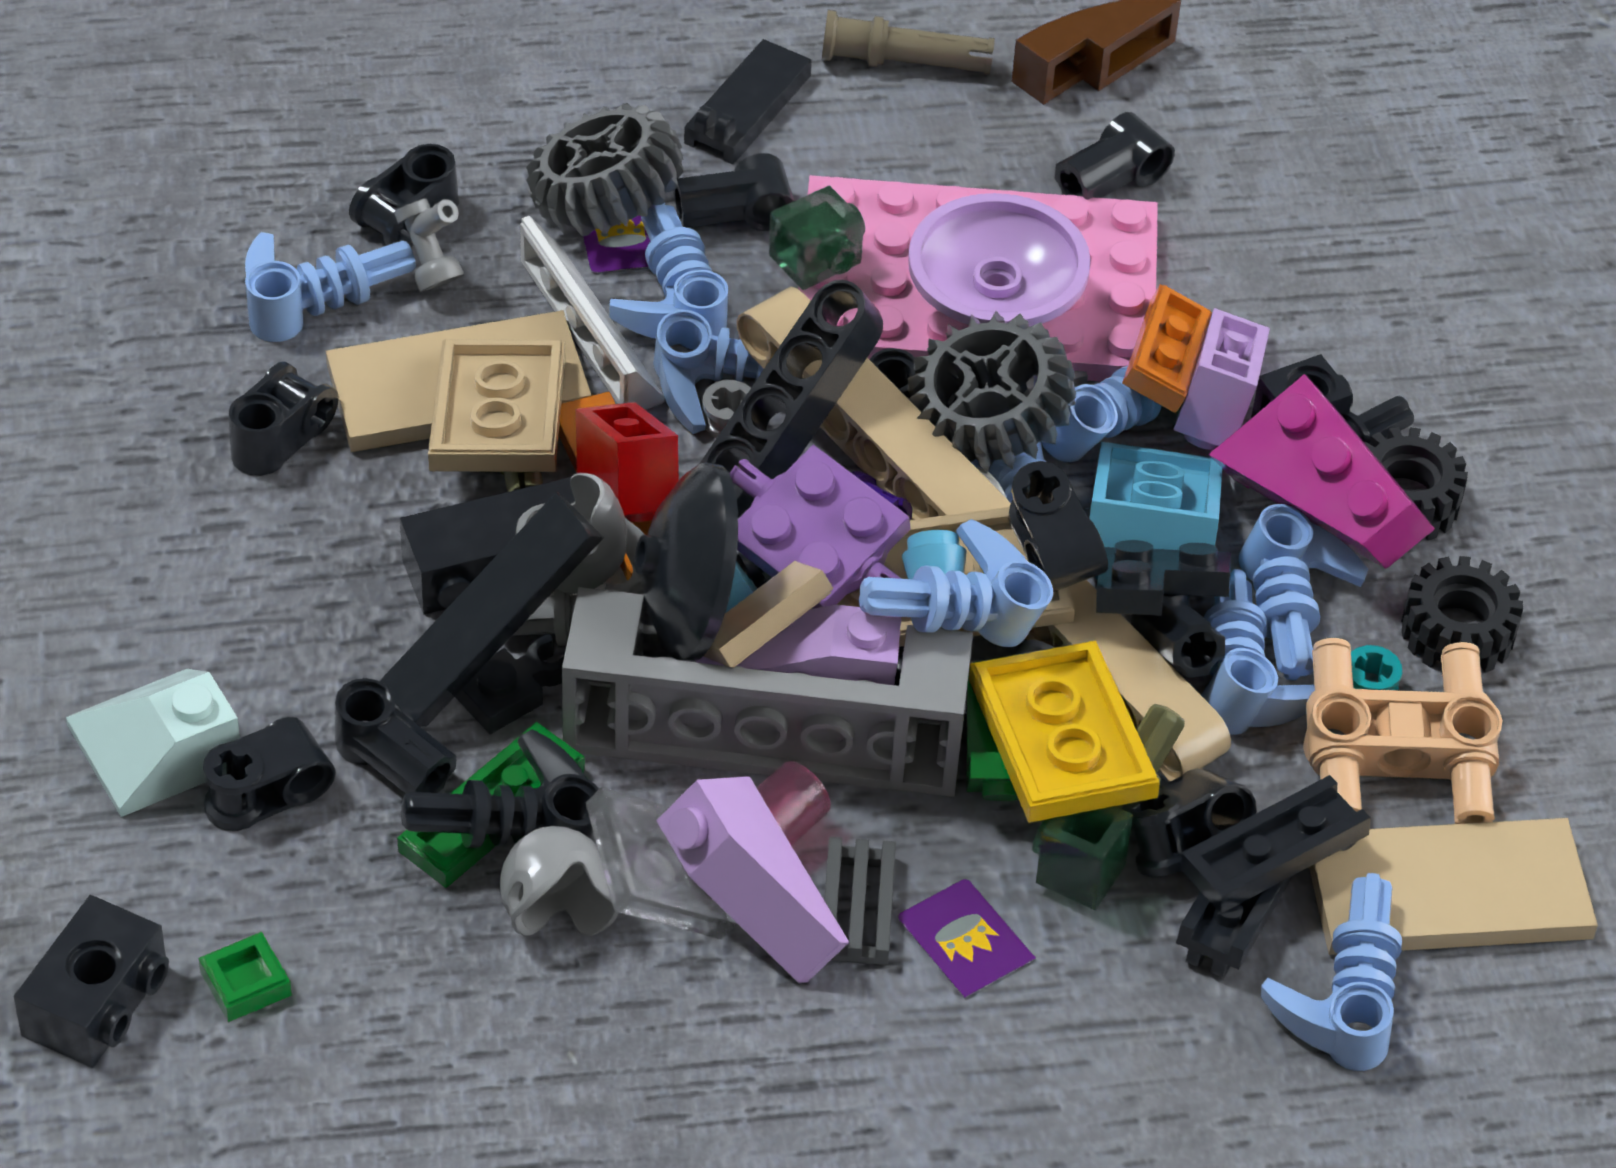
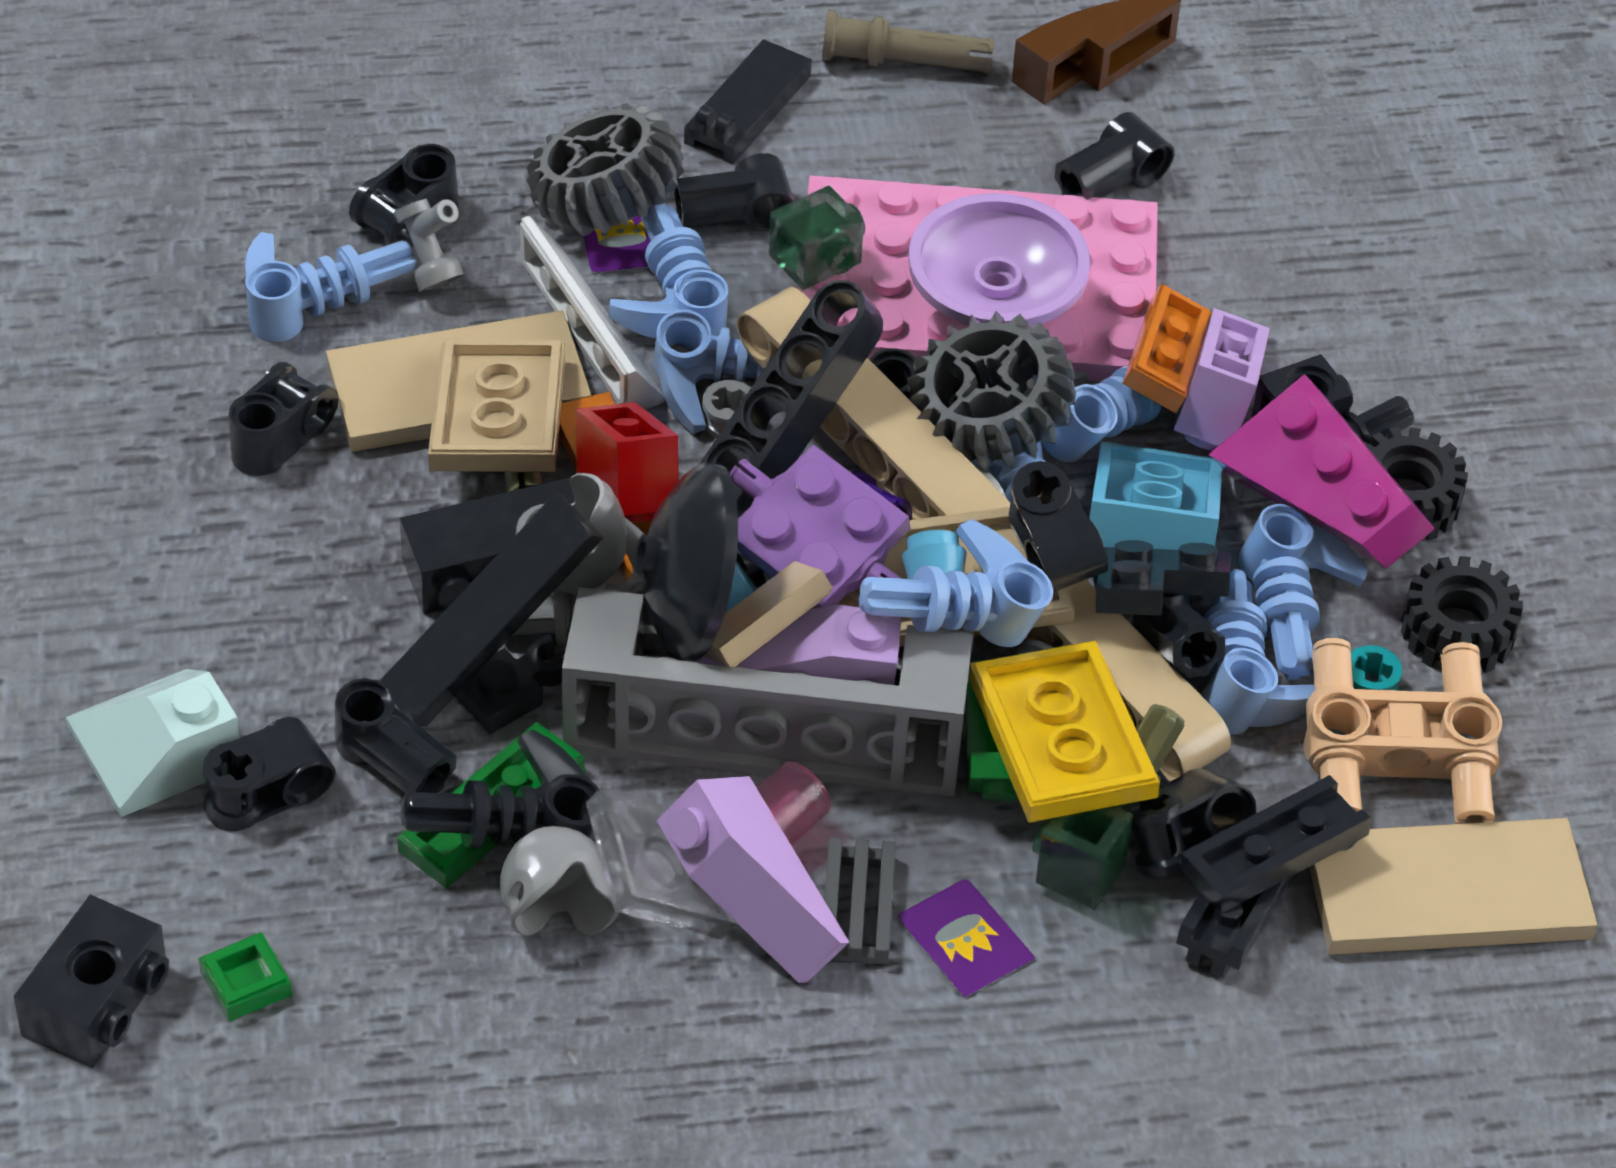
(1360, 989): light blue piece -> none

